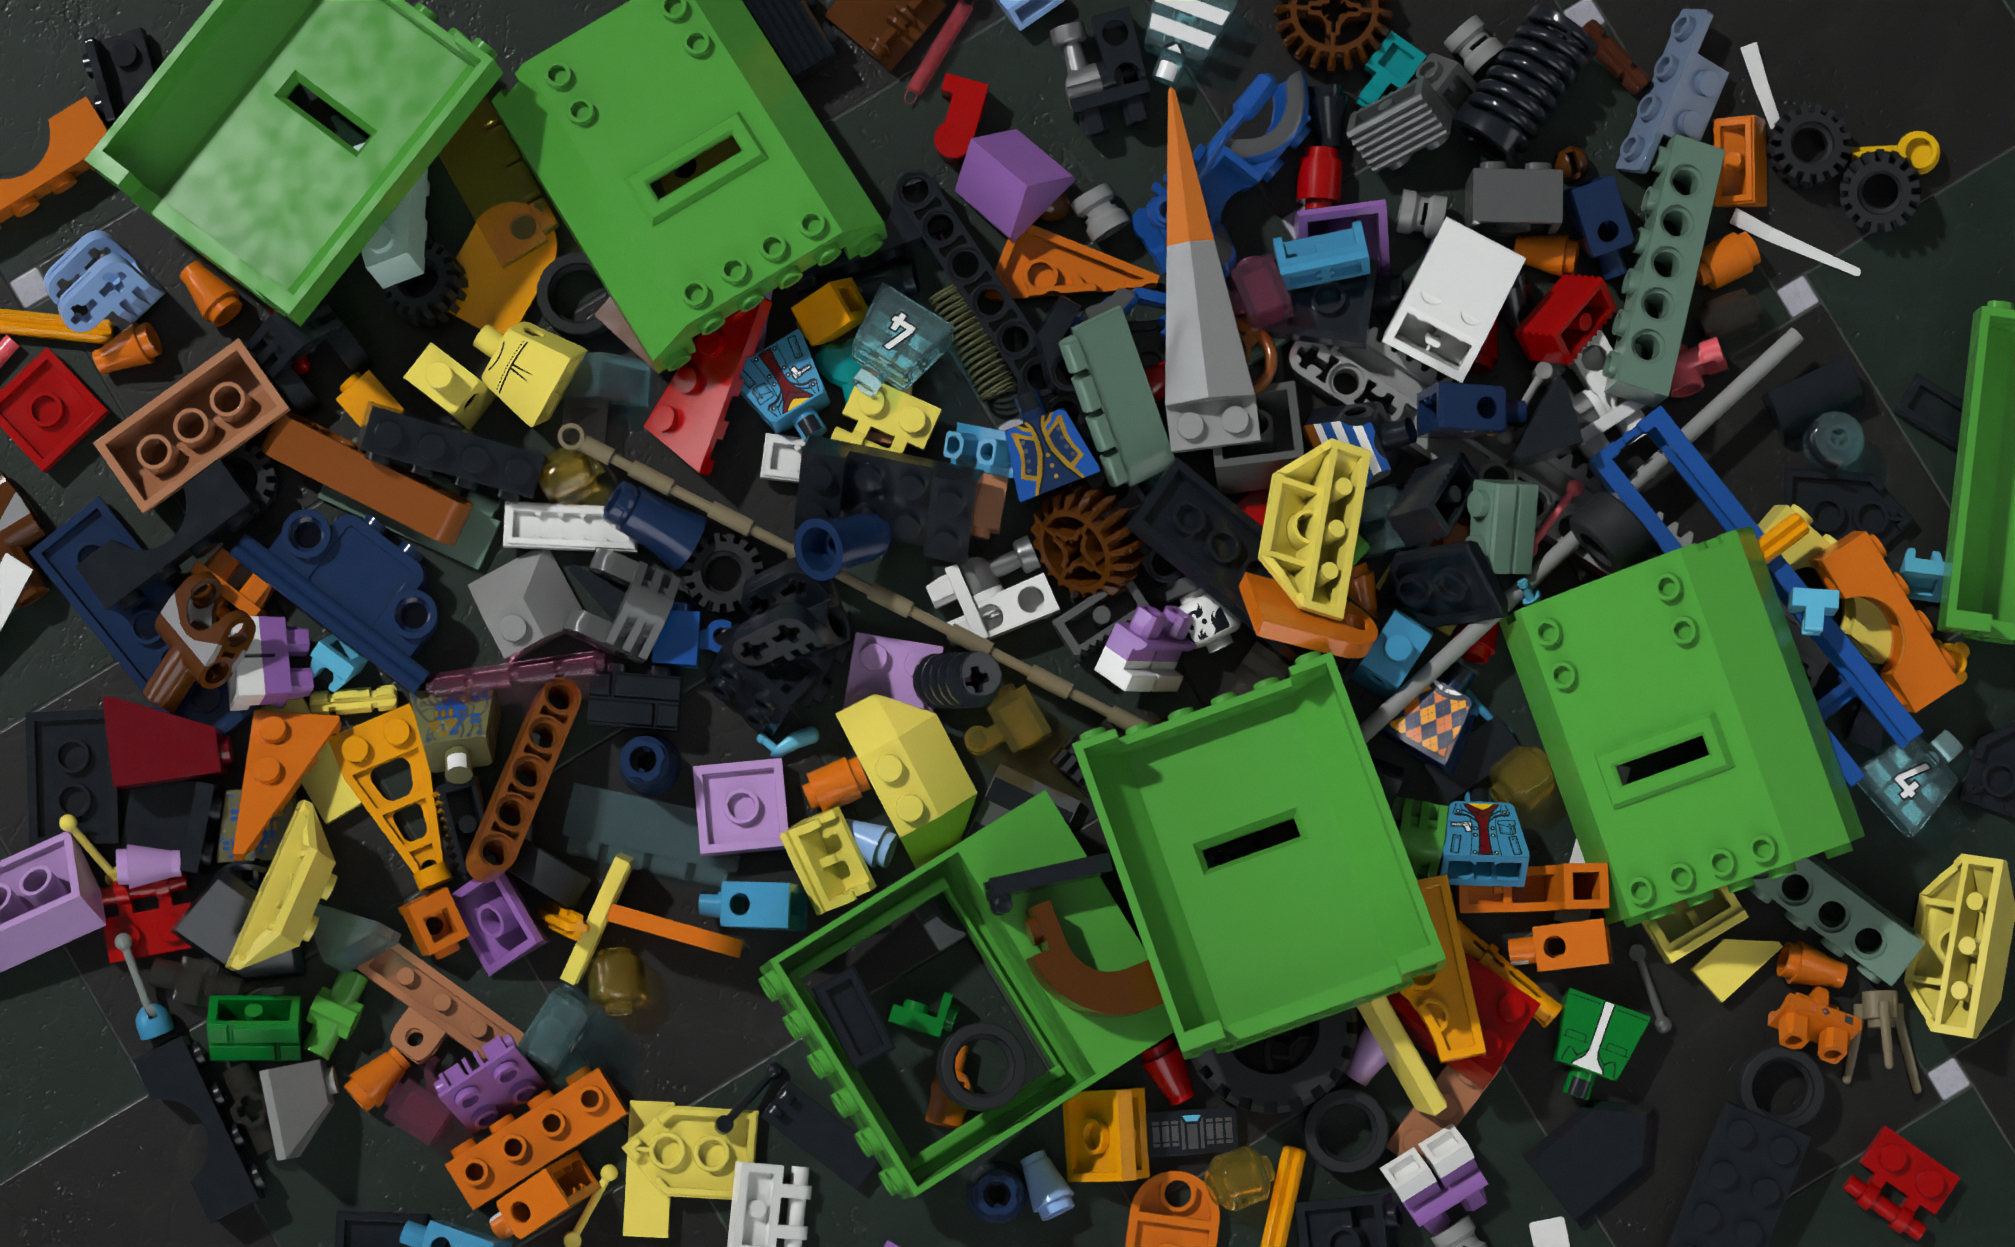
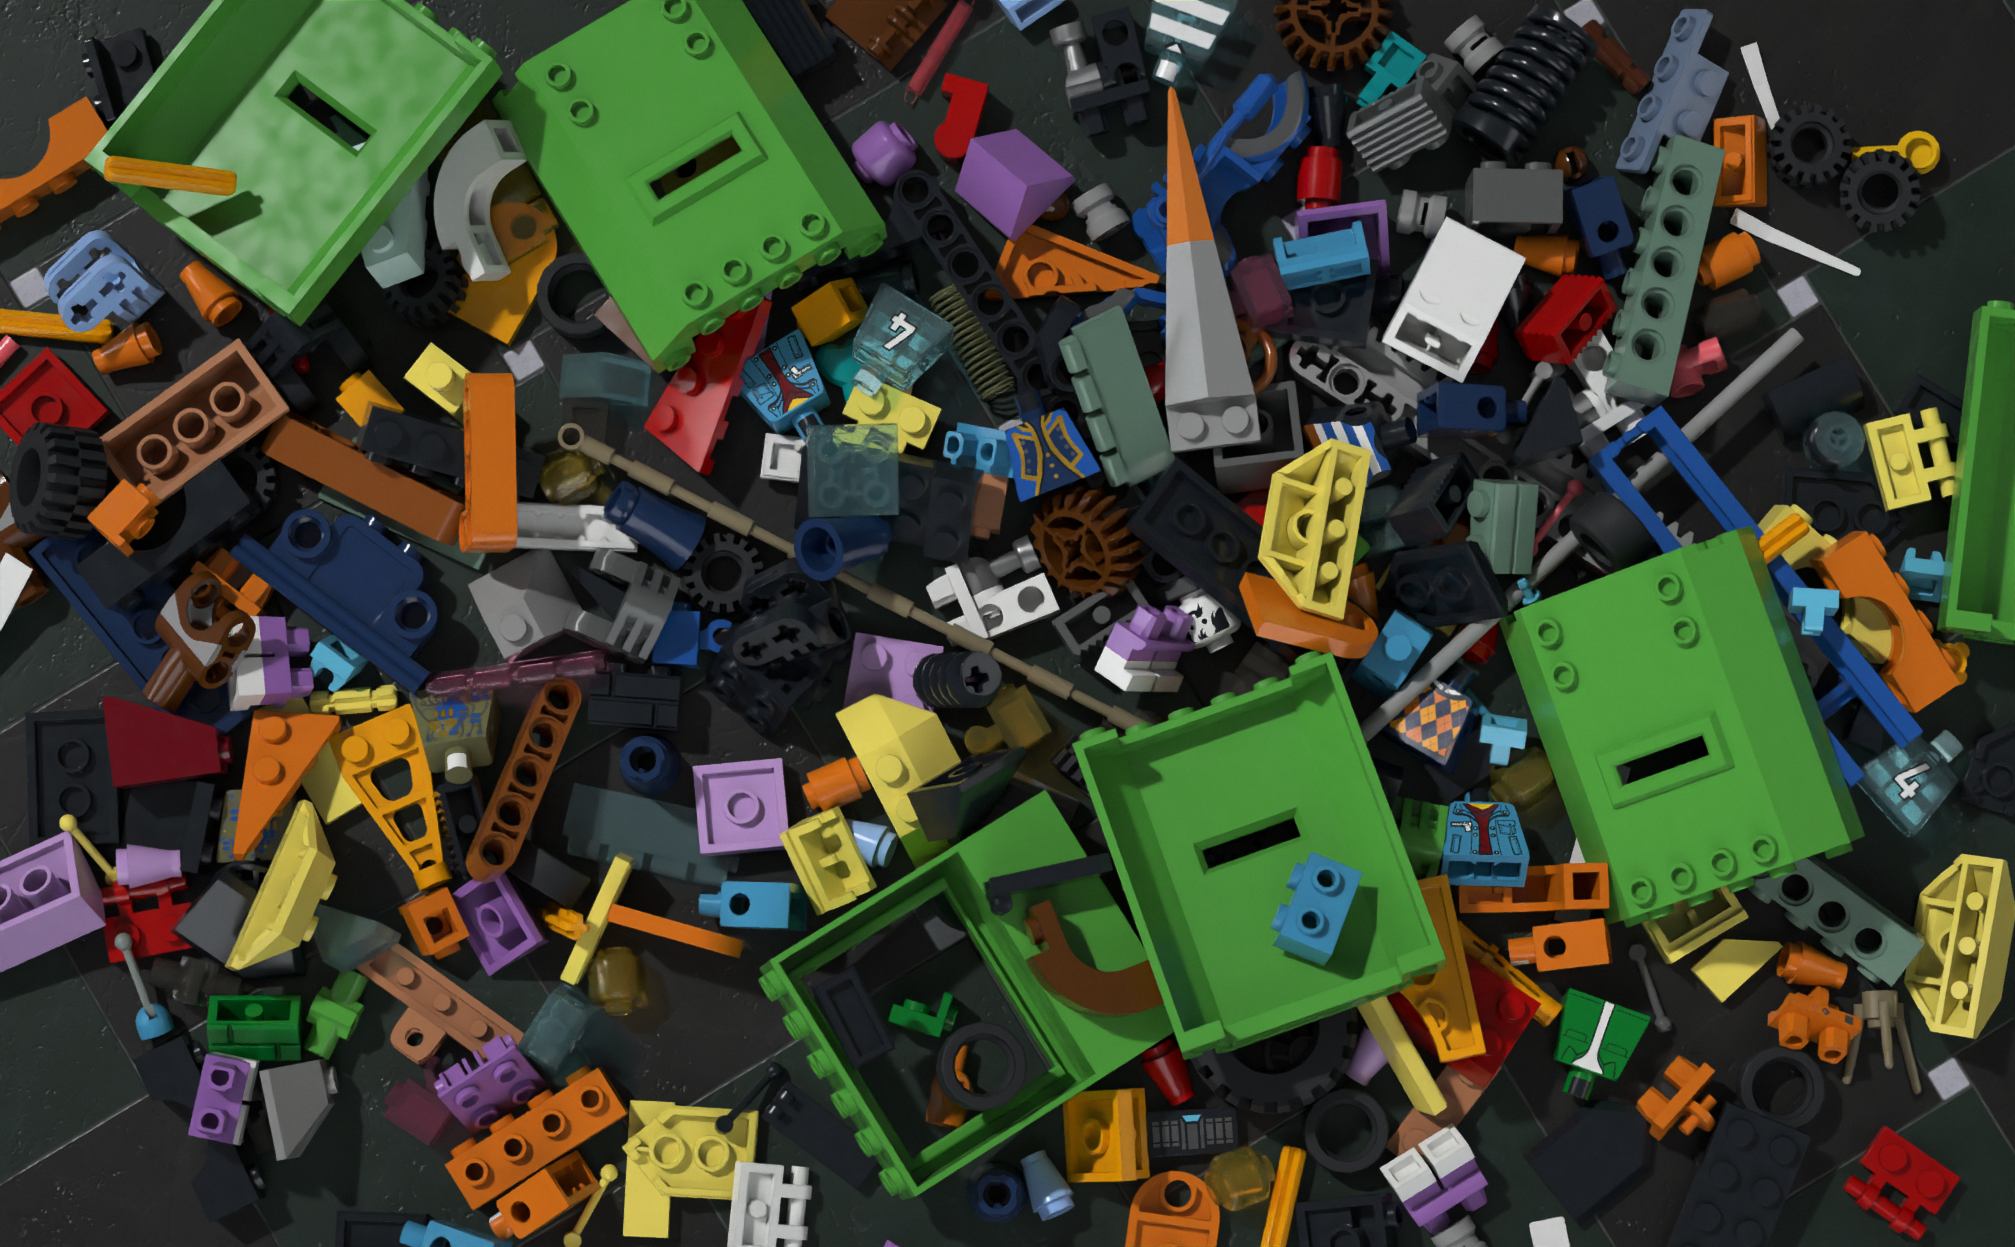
(57, 480): none -> black tyre
(125, 515): none -> orange brick
(170, 176): none -> light orange axle
(219, 1098): none -> medium lavender hips
(375, 1079): orange cone -> none
(465, 196): none -> white arch
(490, 464): none -> orange beam
(528, 368): light yellow torso -> none
(792, 742): medium azure piece -> none
(852, 470): none -> clear light blue tile
(884, 153): none -> medium lavender head
(964, 794): none -> black slope
(1316, 907): none -> dark azure brick
(1502, 734): none -> medium azure tile
(1665, 1113): none -> orange hips
(1899, 462): none -> light yellow plate

